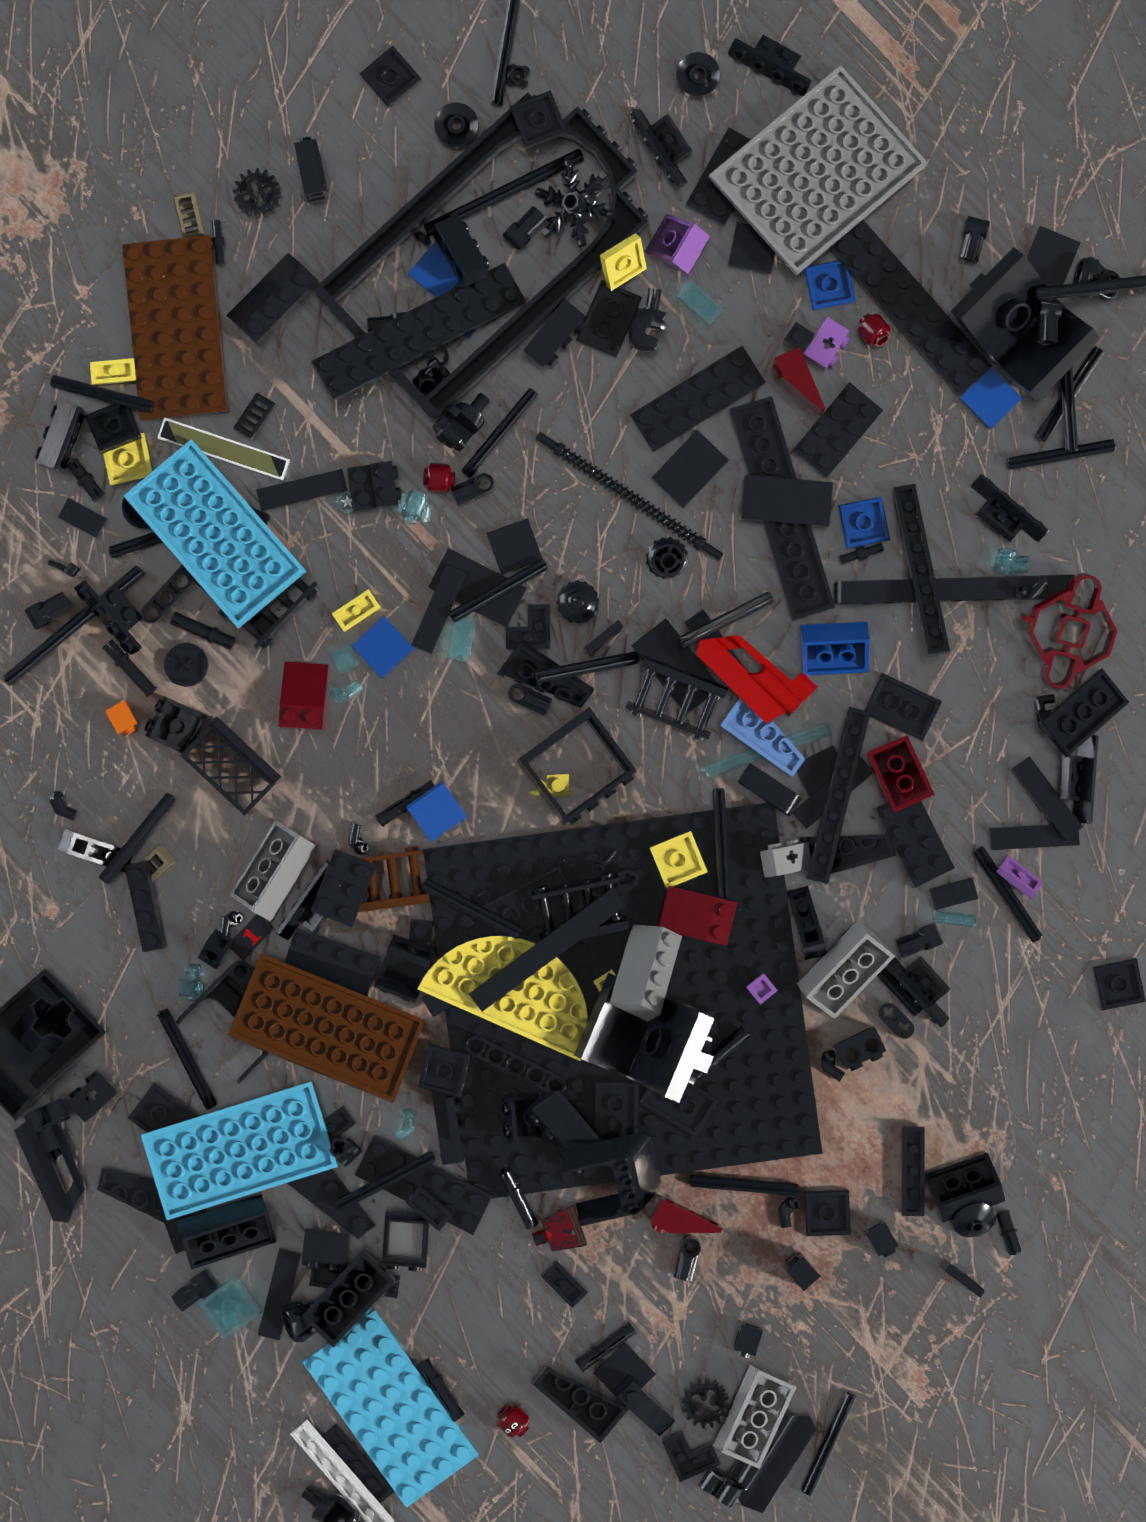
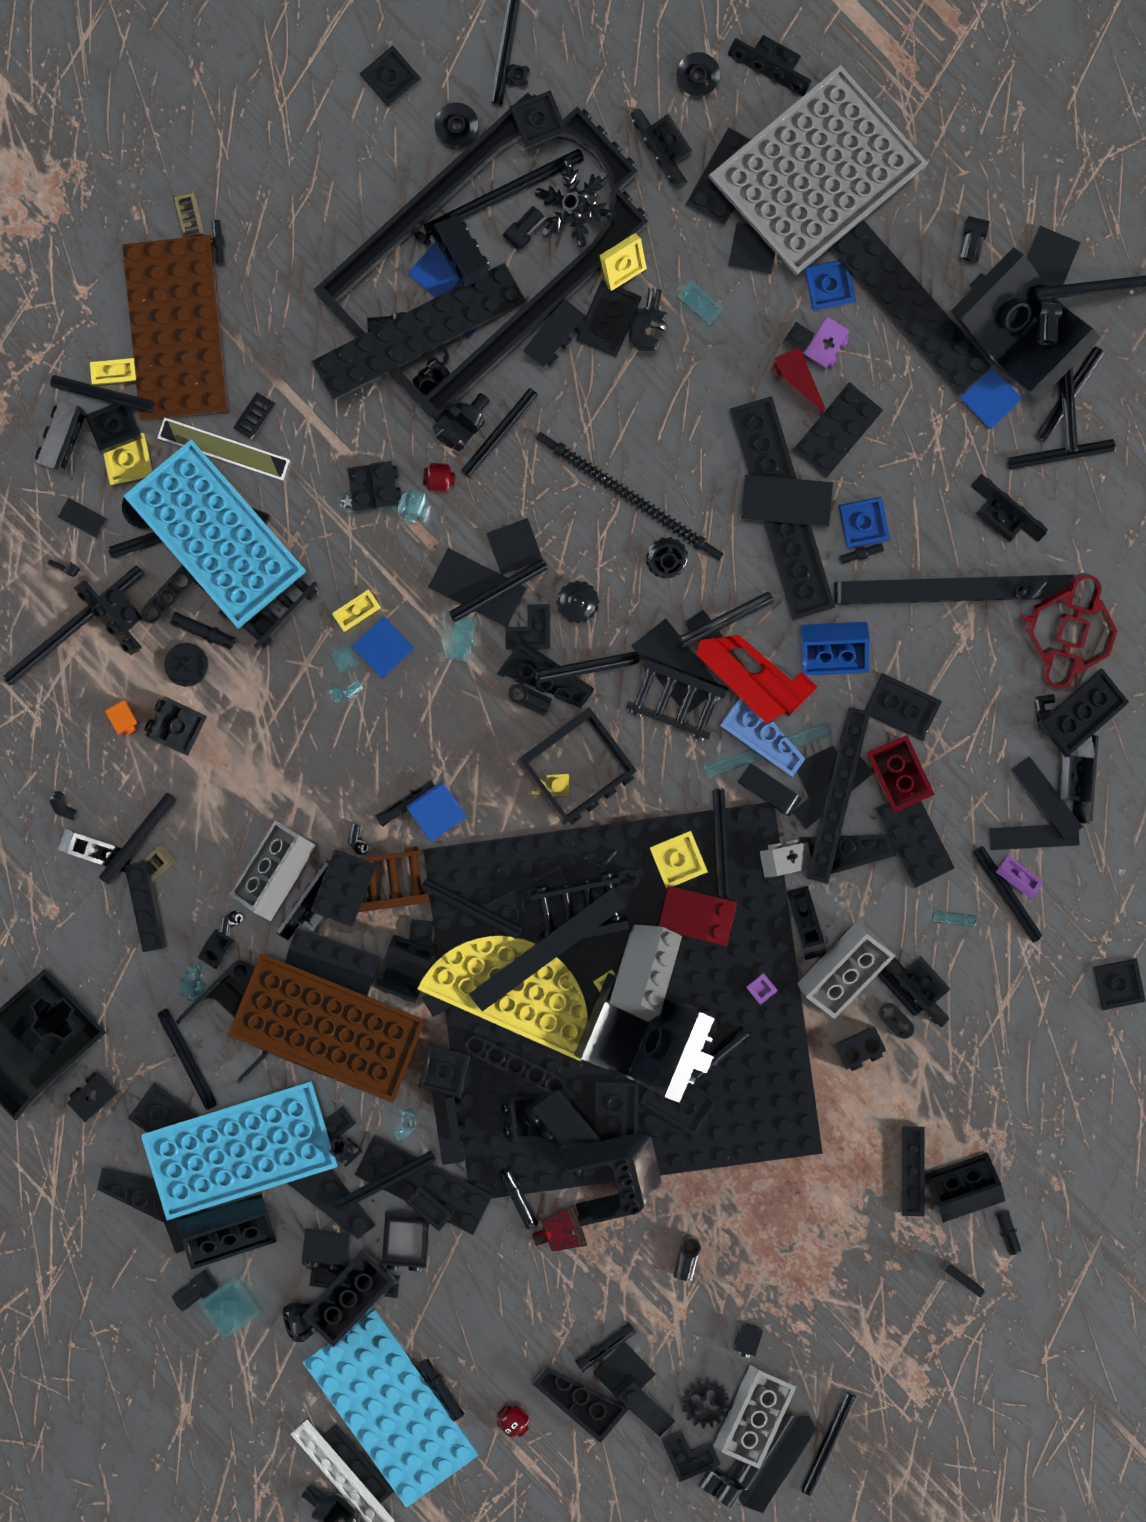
(42, 613): black piece -> none
(42, 1144): black panel -> none
(85, 479): black pin -> none
(124, 662): black pin -> none
(241, 749): black fence -> none
(251, 936): black tile -> none
(262, 181): black gear -> none
(273, 299): black slope -> none
(279, 1293): black tile -> none
(301, 490): black tile -> none
(303, 696): dark red slope -> none
(311, 169): black window -> none
(439, 608): black tile -> none
(470, 489): black piece -> none
(564, 1284): black plate -> none
(603, 638): black tile -> none
(677, 243): medium lavender slope -> none
(678, 1219): dark red slope -> none
(690, 469): black tile -> none
(697, 398): black plate -> none
(744, 1185): black axle -> none
(785, 1209): black arm -> none
(801, 1270): black brick -> none
(827, 1213): black tile -> none
(829, 1065): black arm -> none
(874, 330): dark red head -> none
(881, 1239): black brick -> none
(921, 570): black plate -> none
(924, 938): black piece -> none
(953, 893): black tile -> none
(974, 1219): black dish -> none
(1007, 562): clear light blue plate -> none
(1090, 270): black piece -> none

